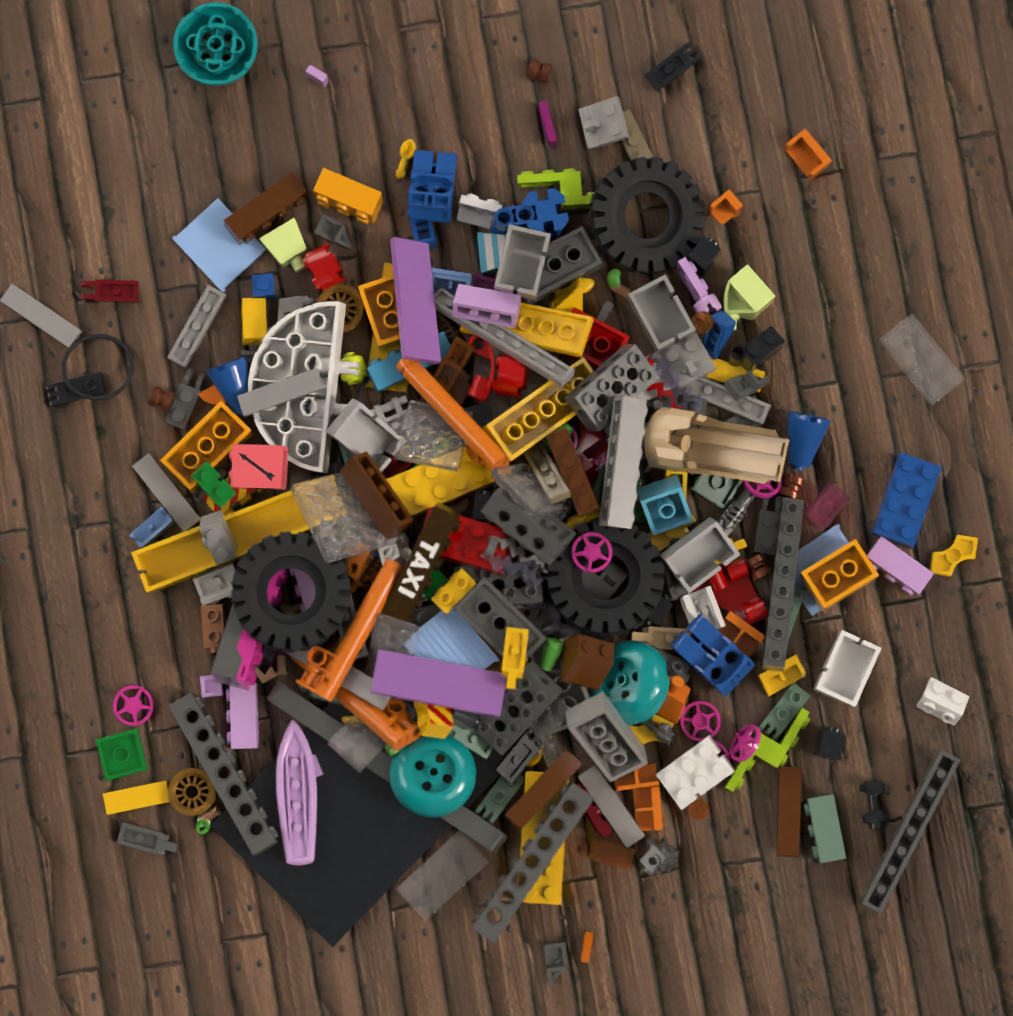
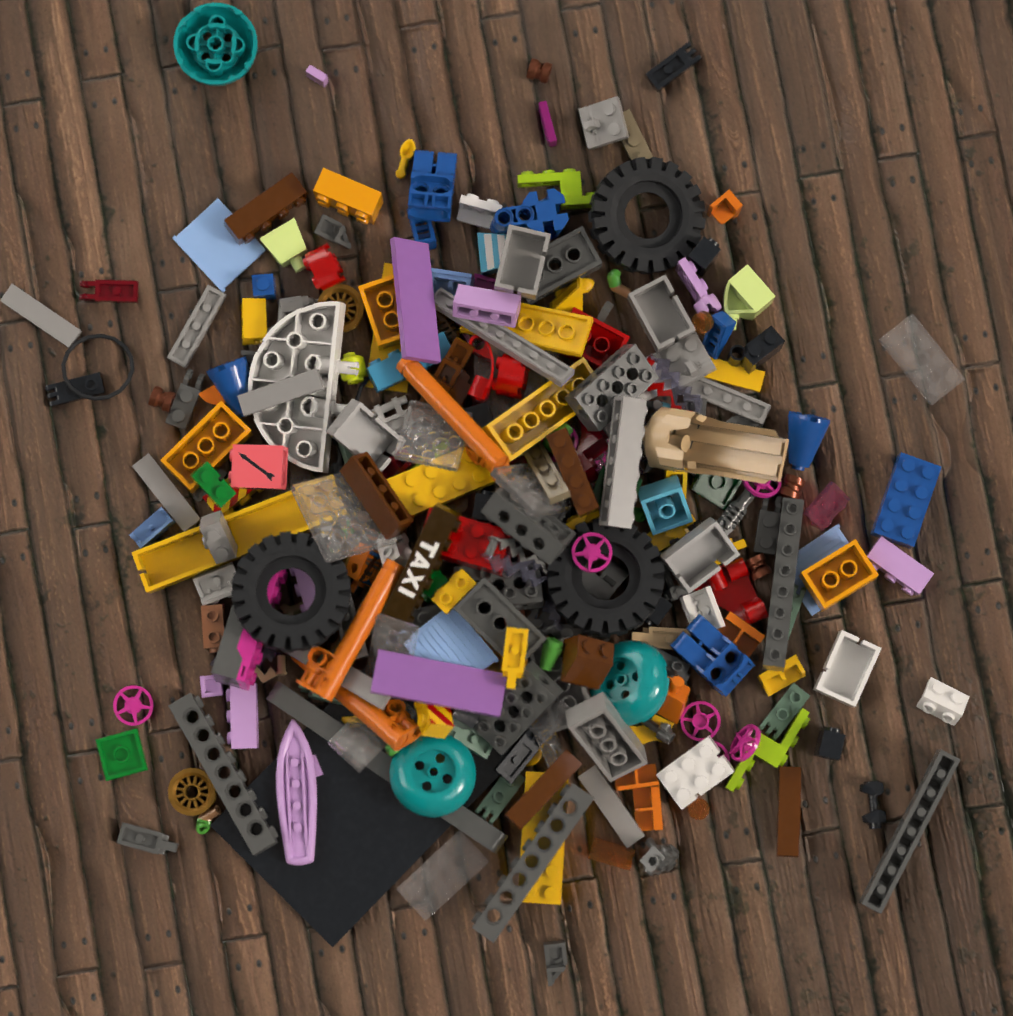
(136, 797): yellow tile -> none
(587, 945): orange tile -> none
(593, 815): dark red hinge -> none
(744, 385): dark grey slope -> none
(807, 154): orange panel -> none
(824, 828): sand green brick -> none
(962, 549): yellow tile -> none

